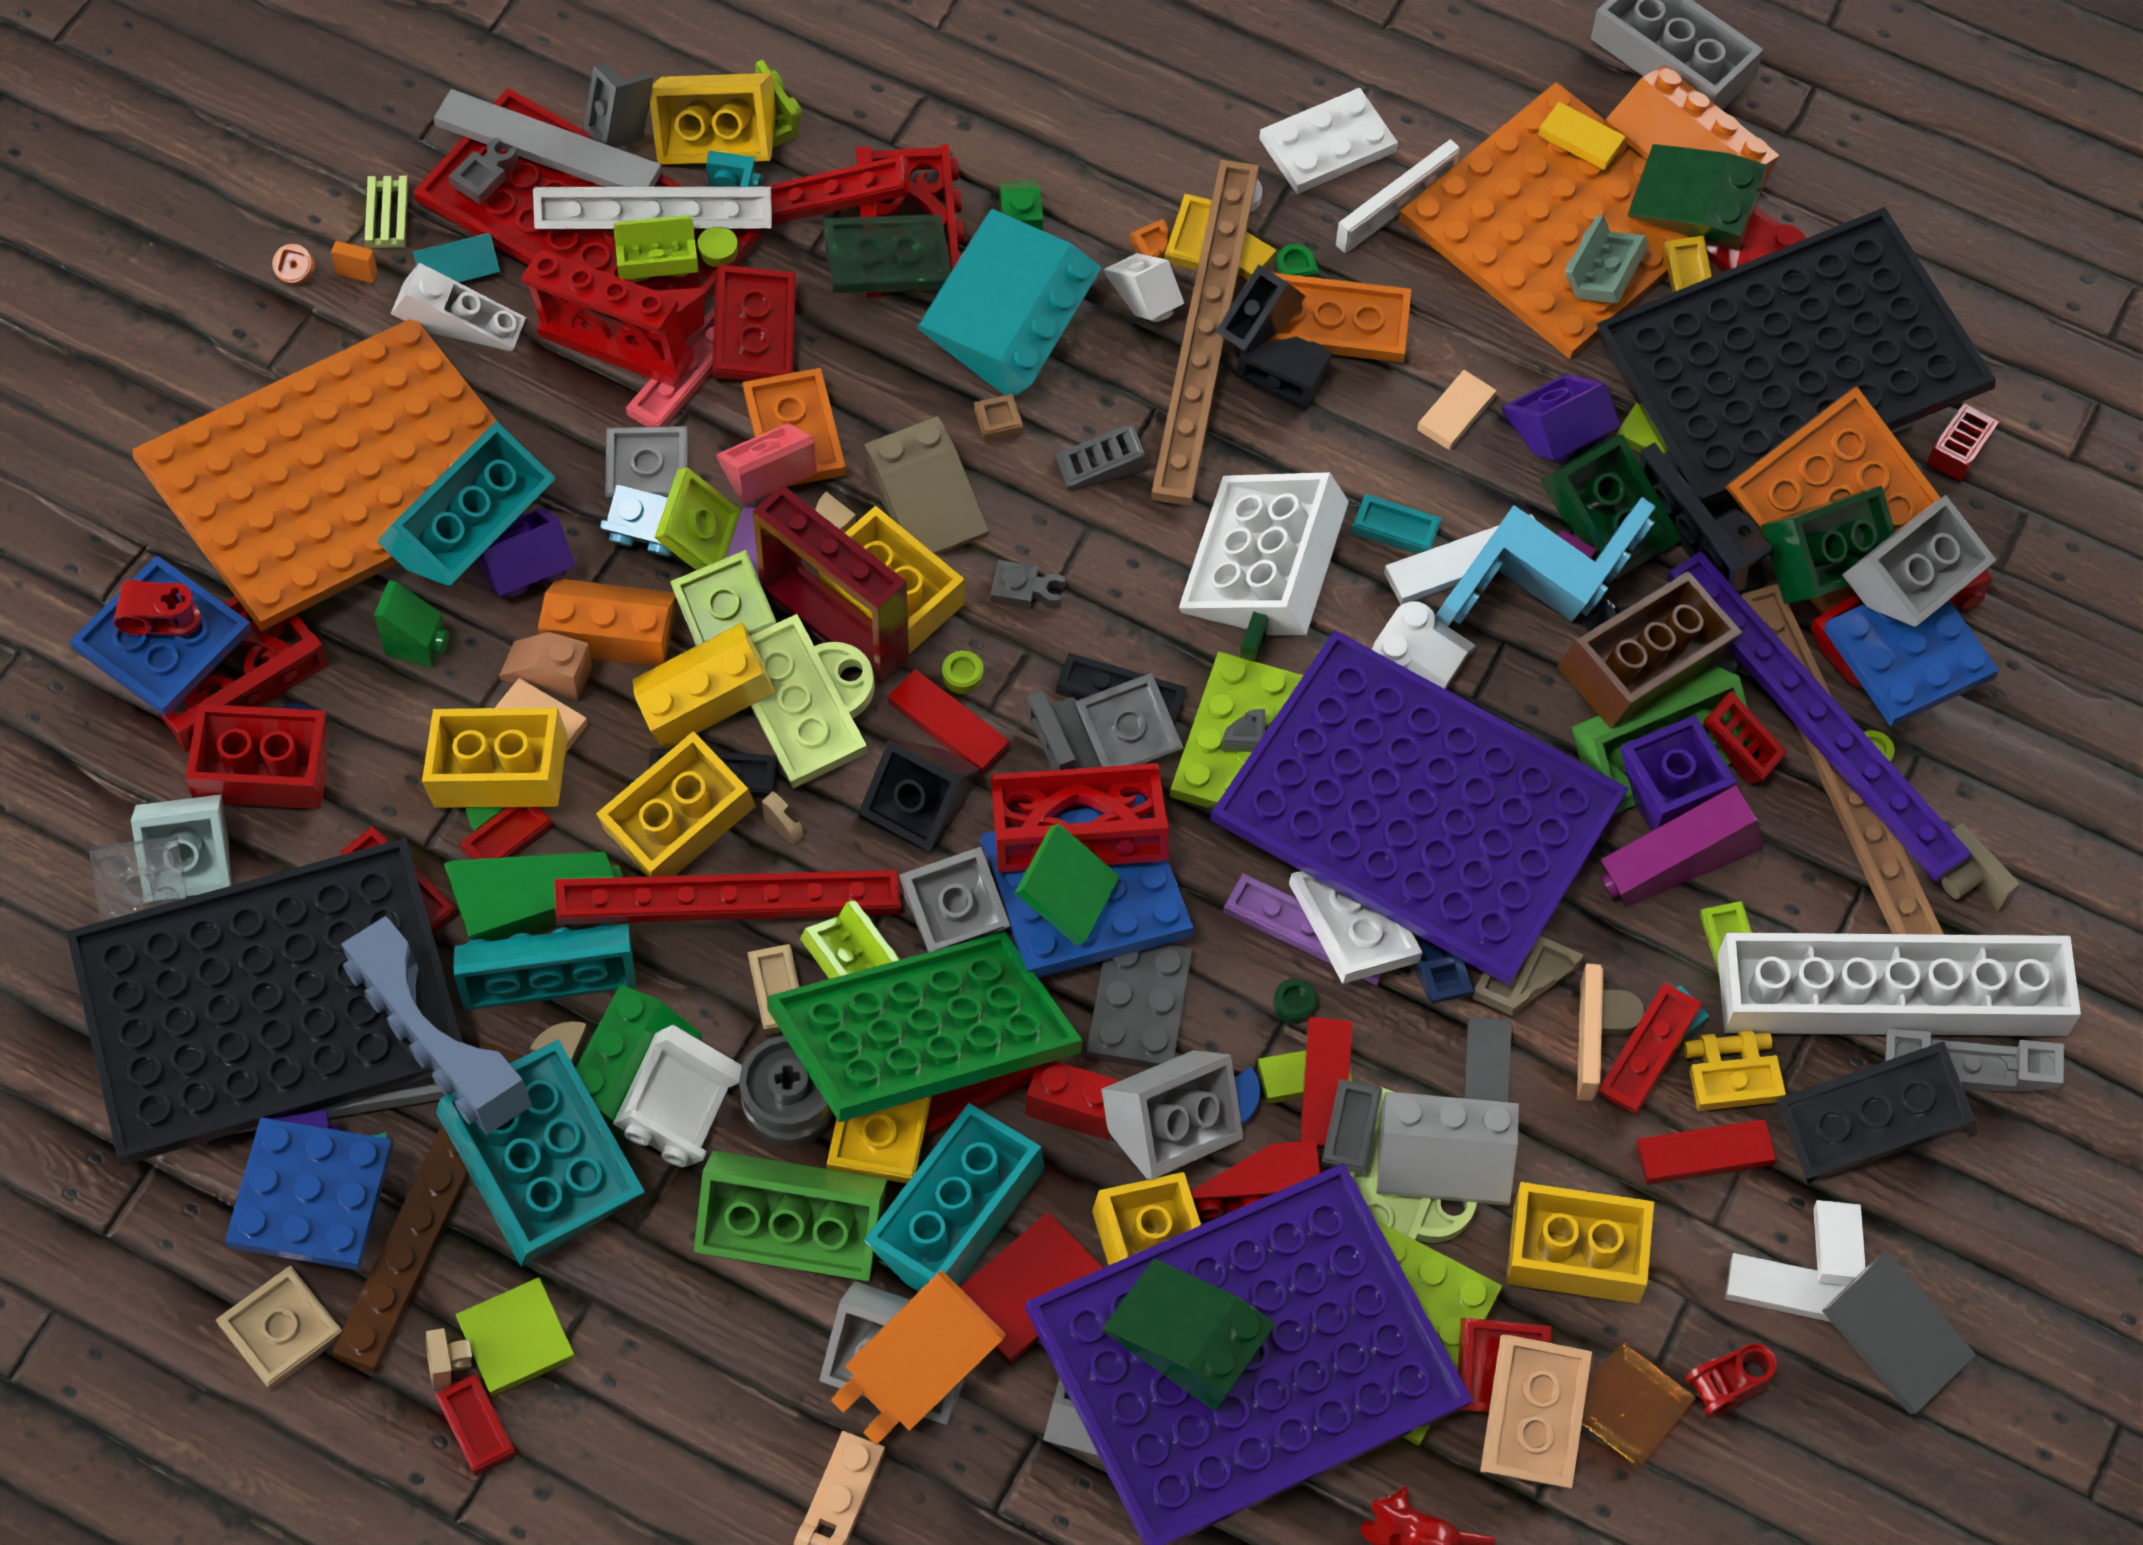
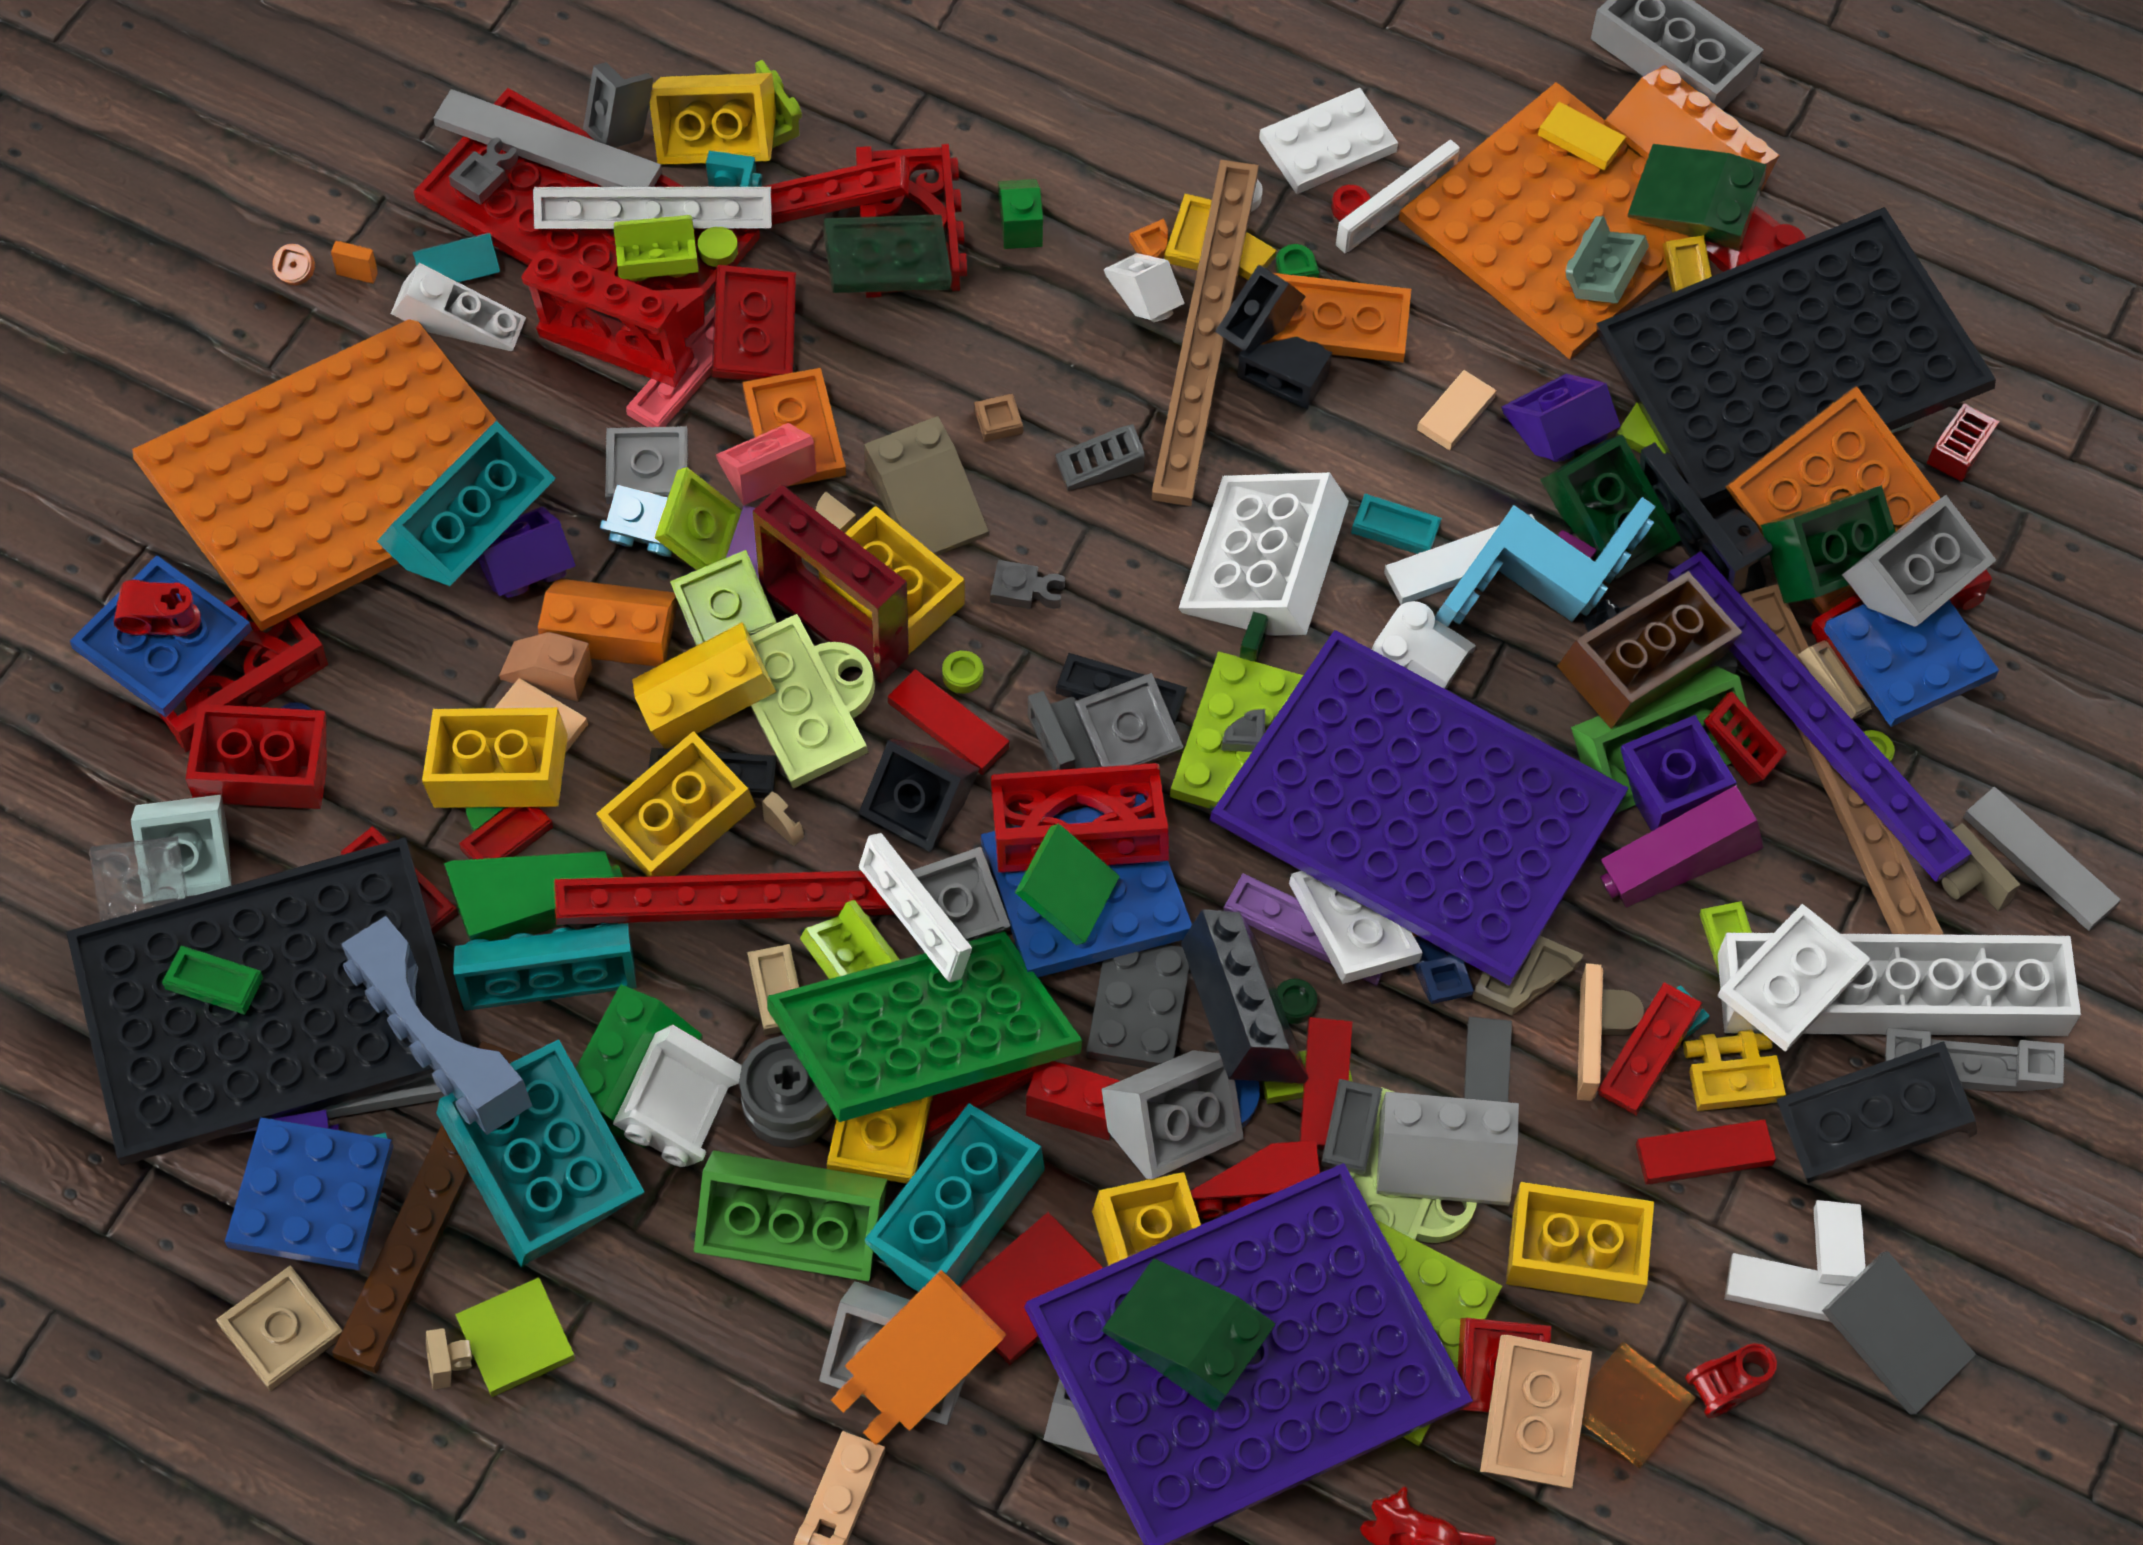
(212, 980): none -> green tile
(386, 186): yellowish green tile -> none
(410, 627): green slope -> none
(475, 1424): red tile -> none
(570, 1035): tan tile -> none
(915, 907): none -> white tile
(1008, 301): teal slope -> none
(1241, 1000): none -> black slope
(1348, 199): none -> red tile
(1794, 977): none -> white plate
(1834, 678): none -> tan tile
(2041, 858): none -> light grey tile

